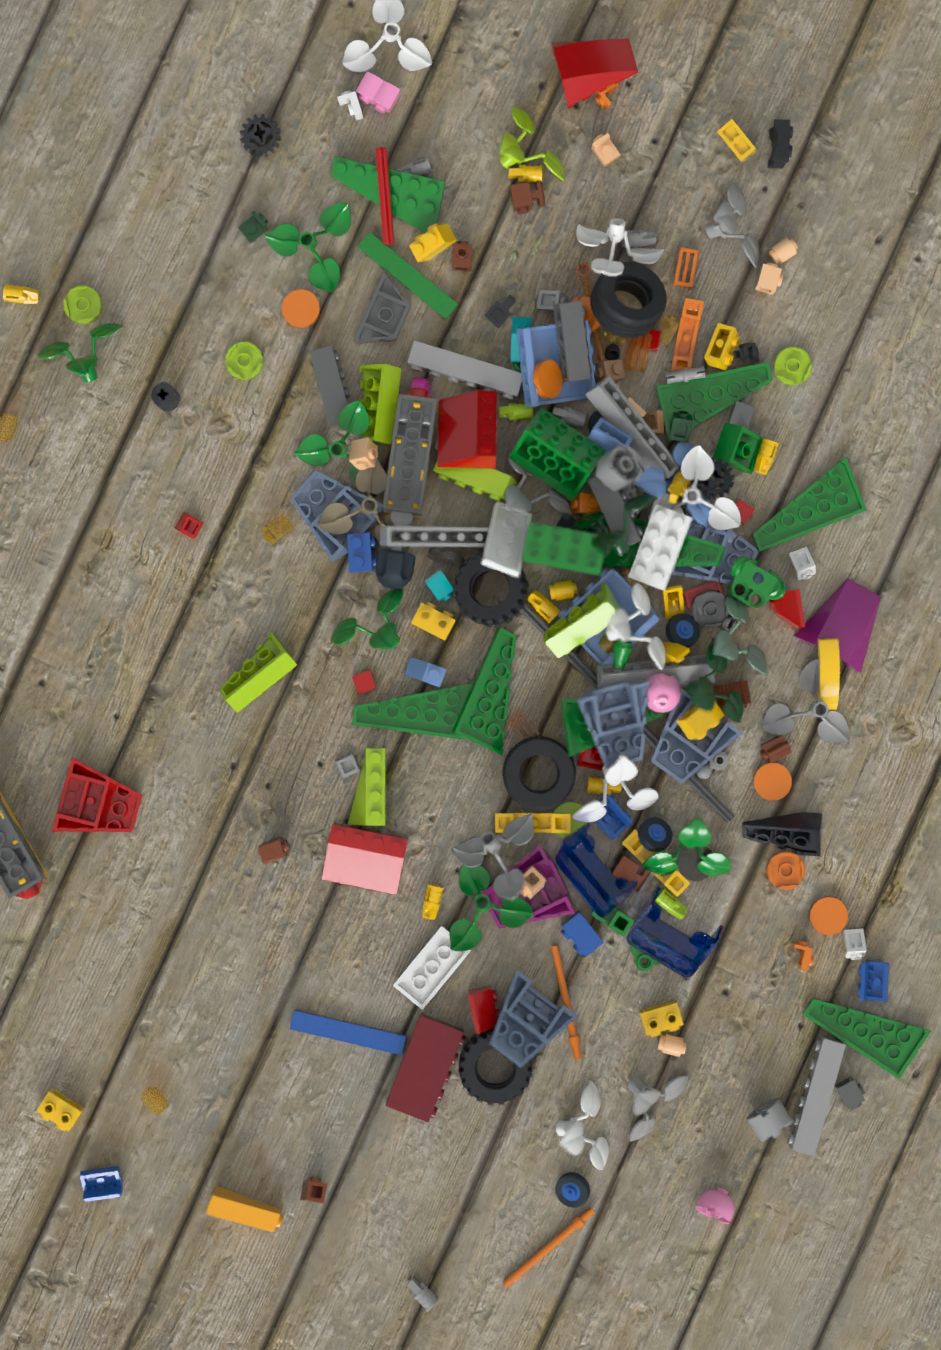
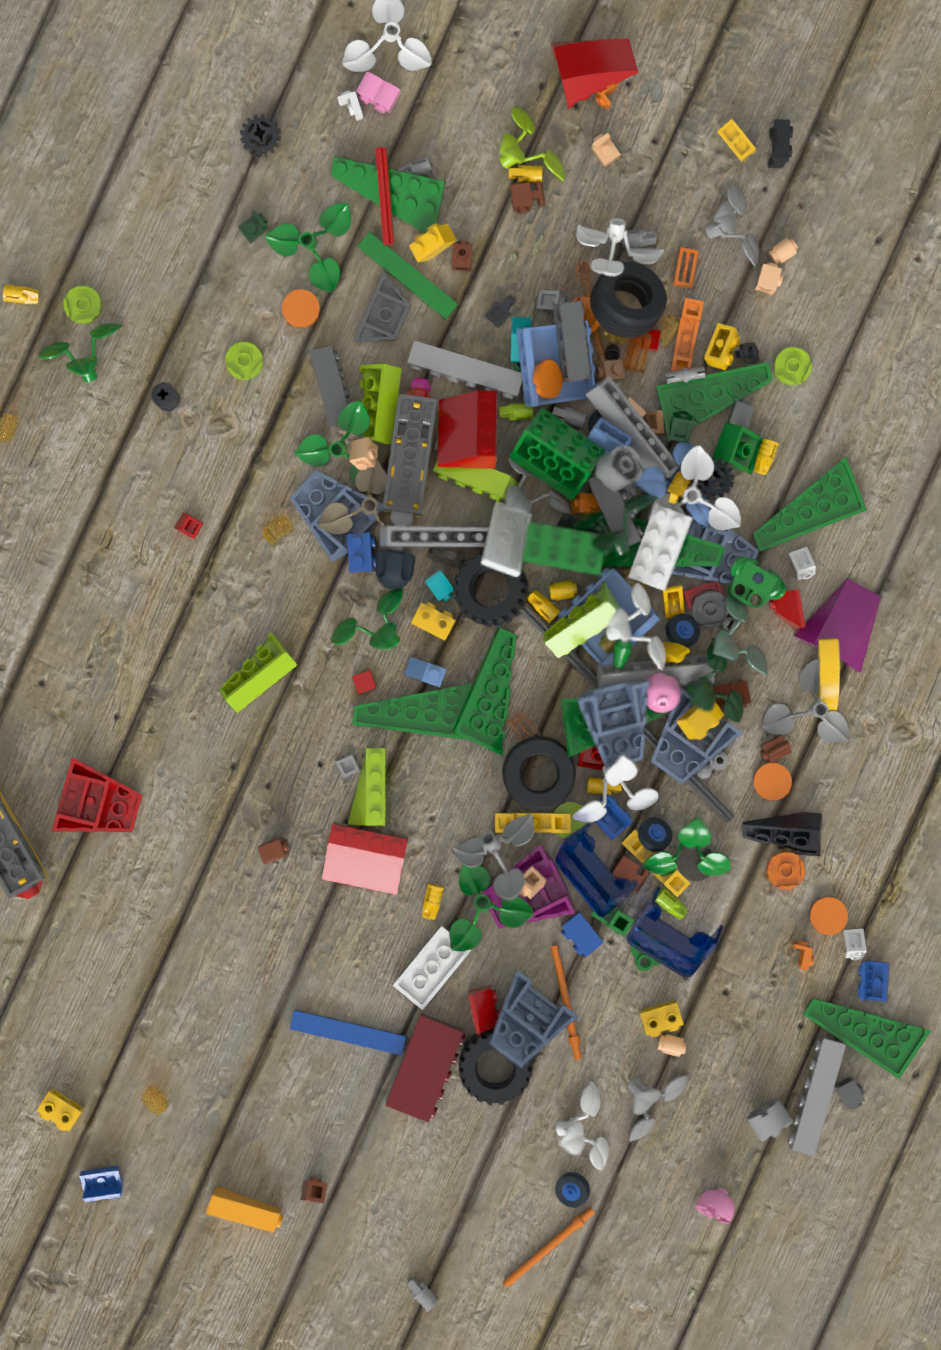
(745, 511): red tile -> none

